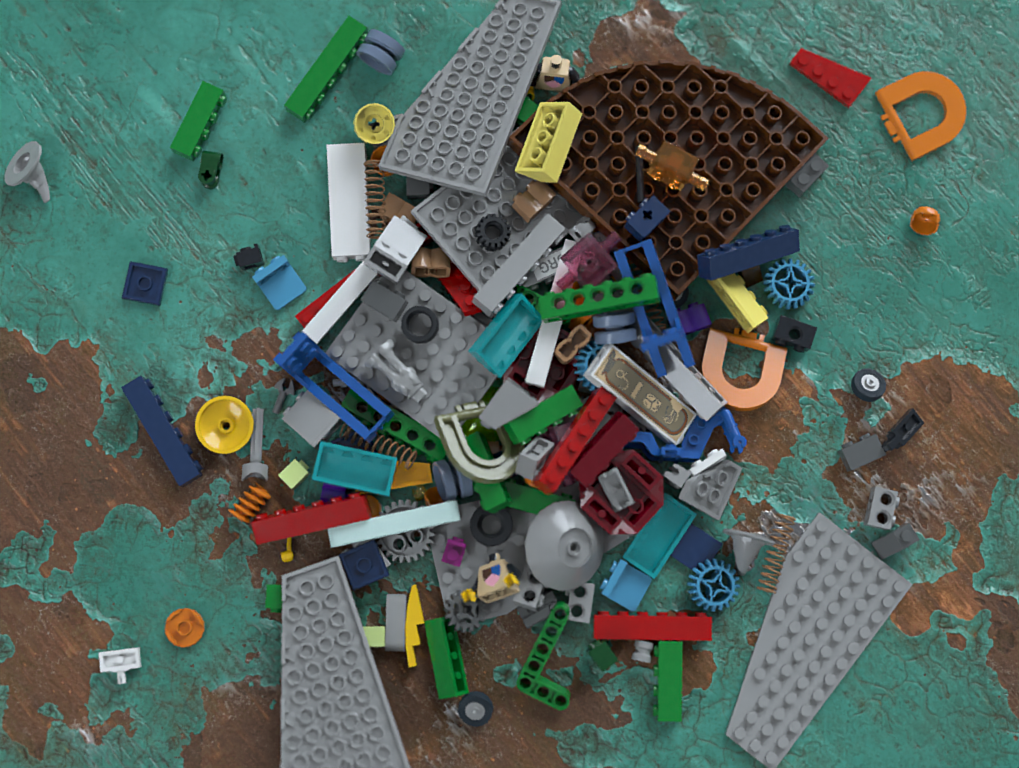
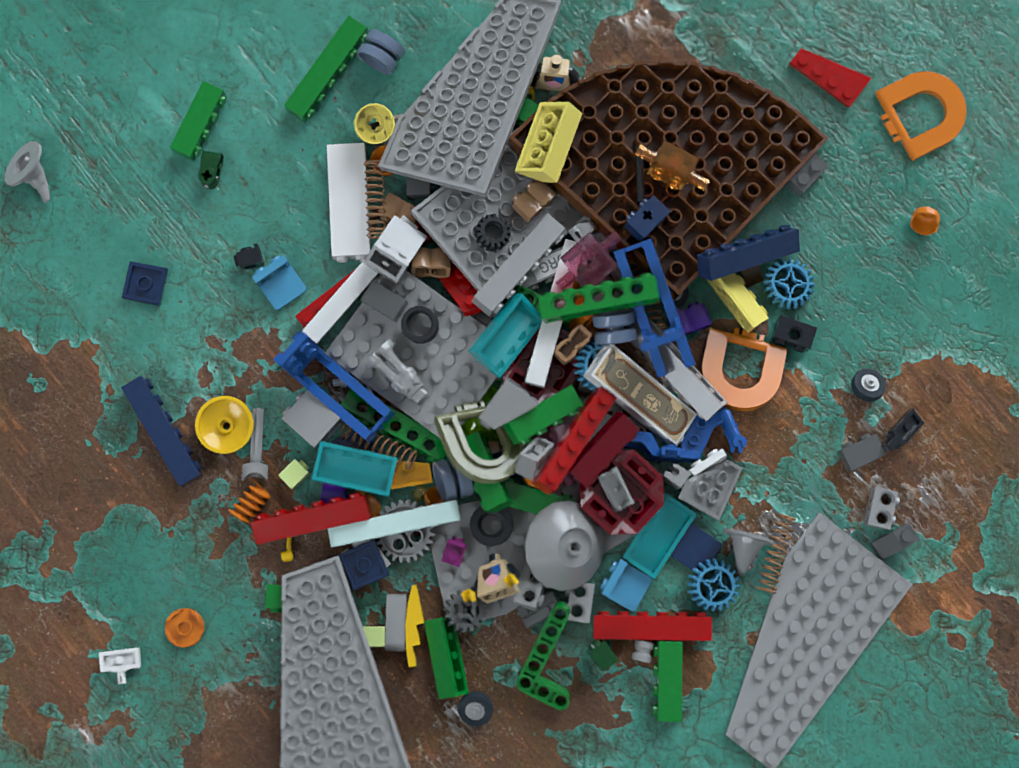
(282, 394): flat silver bar -> none

